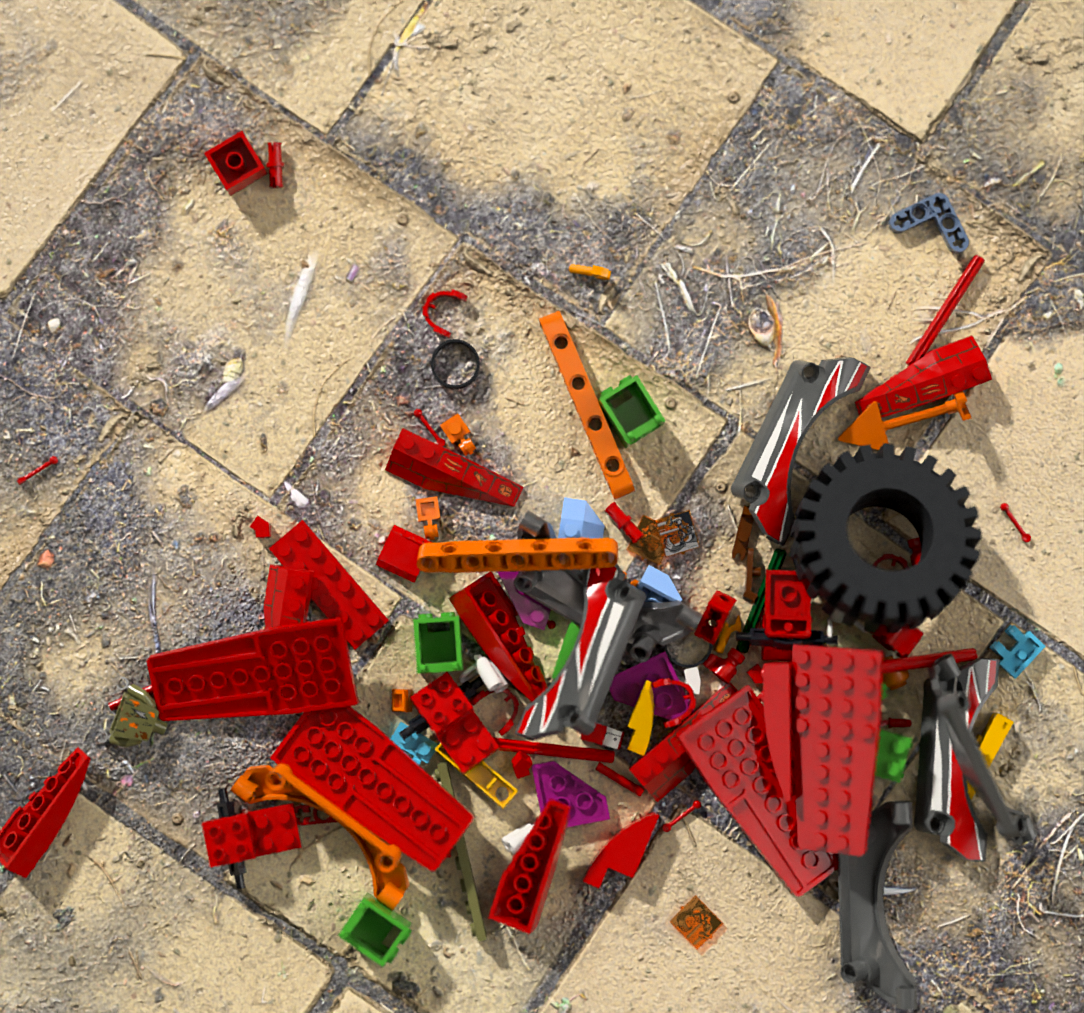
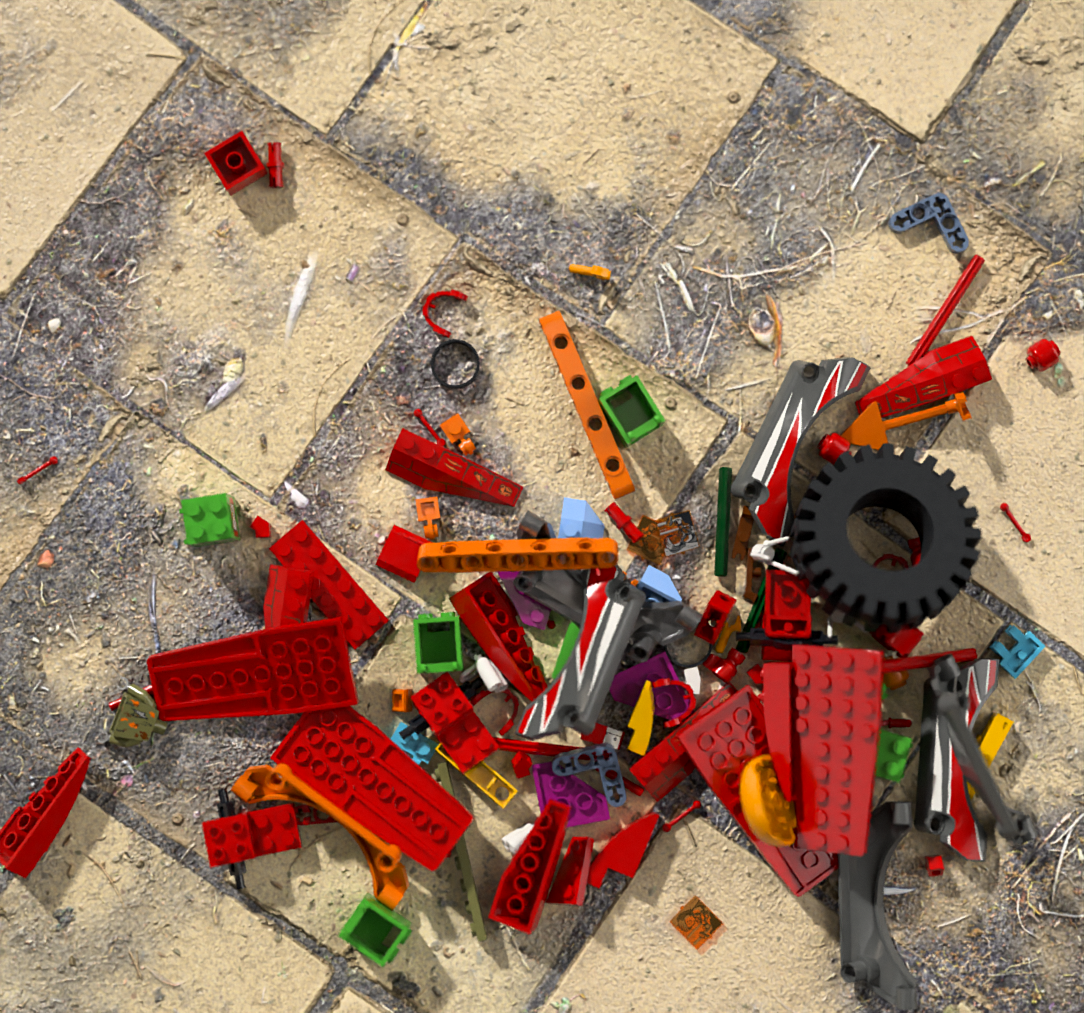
(210, 520): none -> bright green container
(573, 873): none -> red wing
(603, 764): none -> sand blue beam
(723, 522): none -> dark green axle
(765, 553): none -> white plant
(765, 804): none -> light orange brick
(832, 446): none -> red head
(934, 865): none -> red piece
(1042, 355): none -> red head

